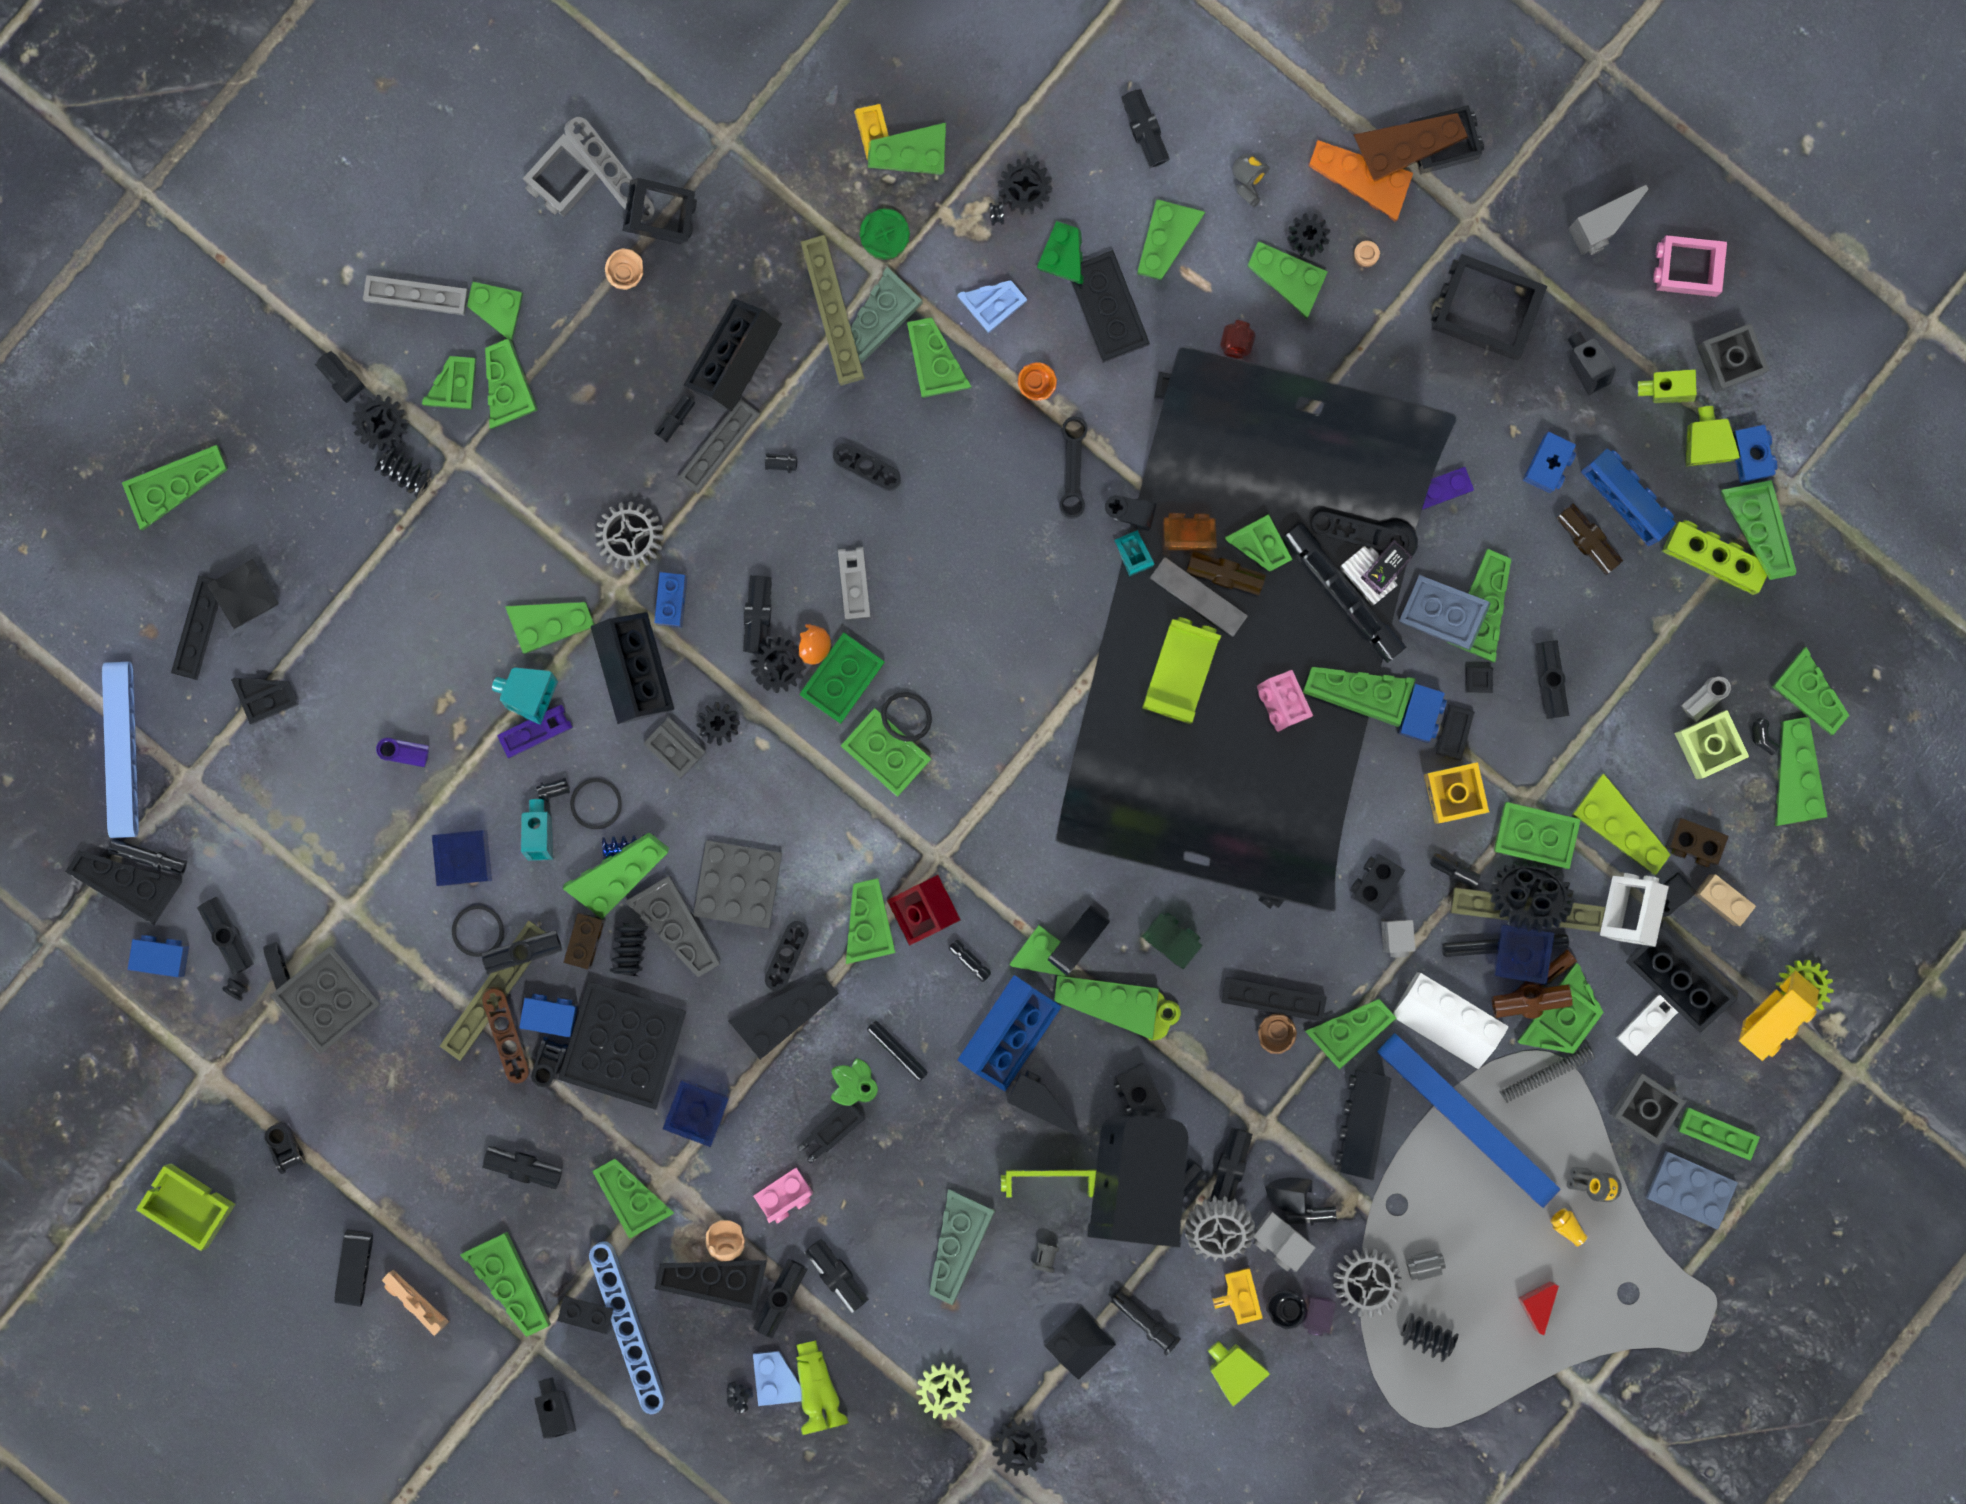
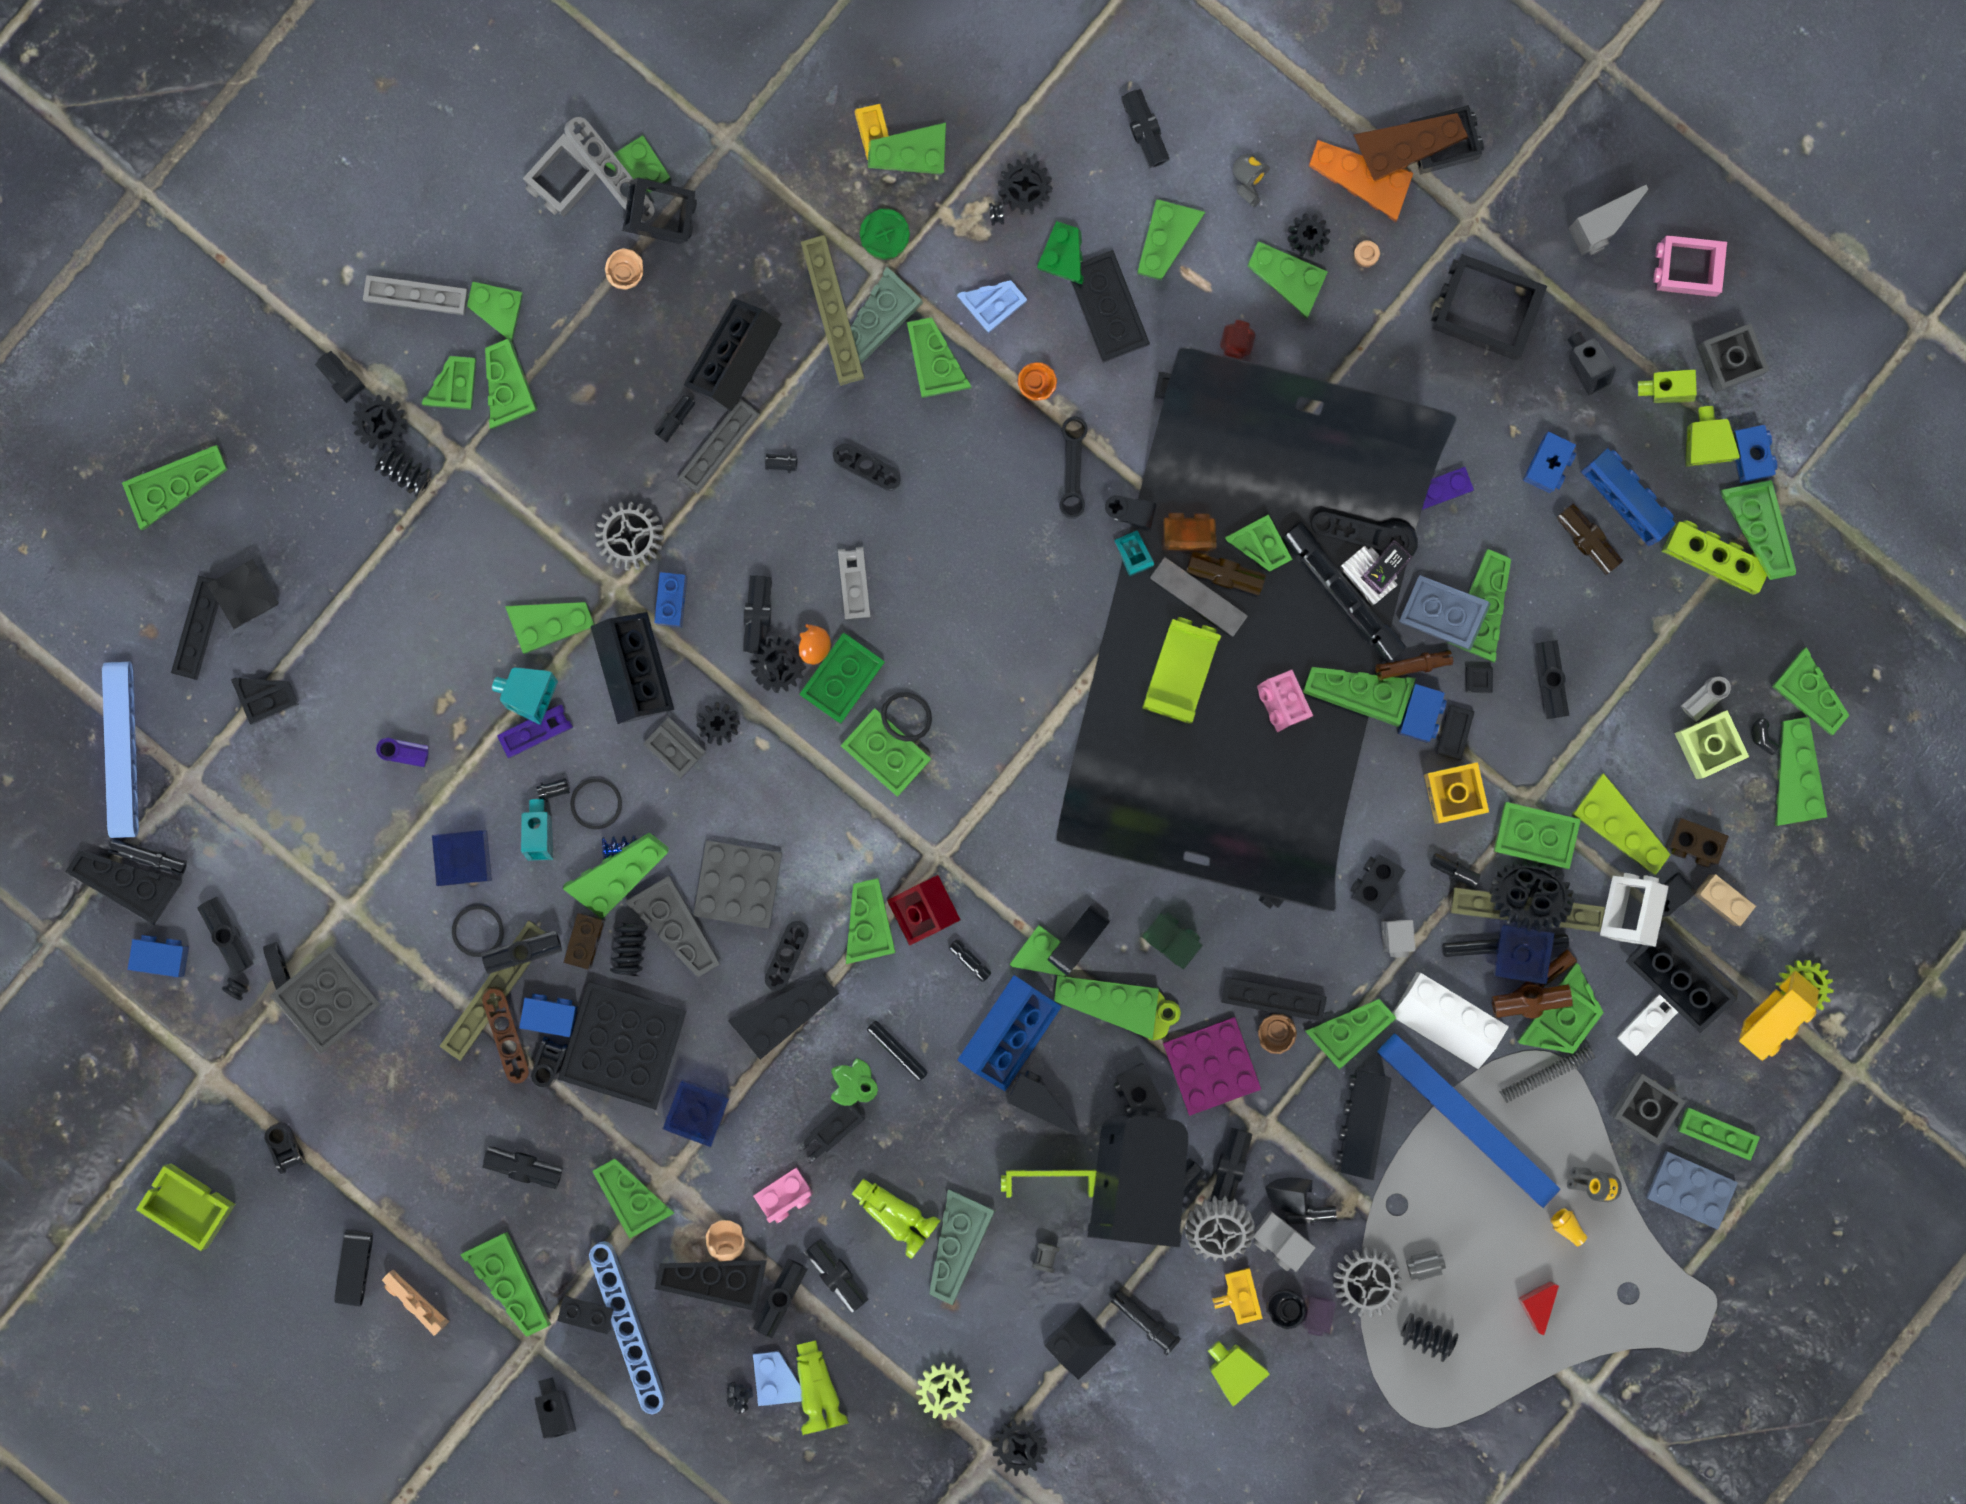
(641, 162): none -> bright green wing
(895, 1215): none -> lime piece
(1211, 1066): none -> magenta plate
(1424, 662): none -> reddish brown pin

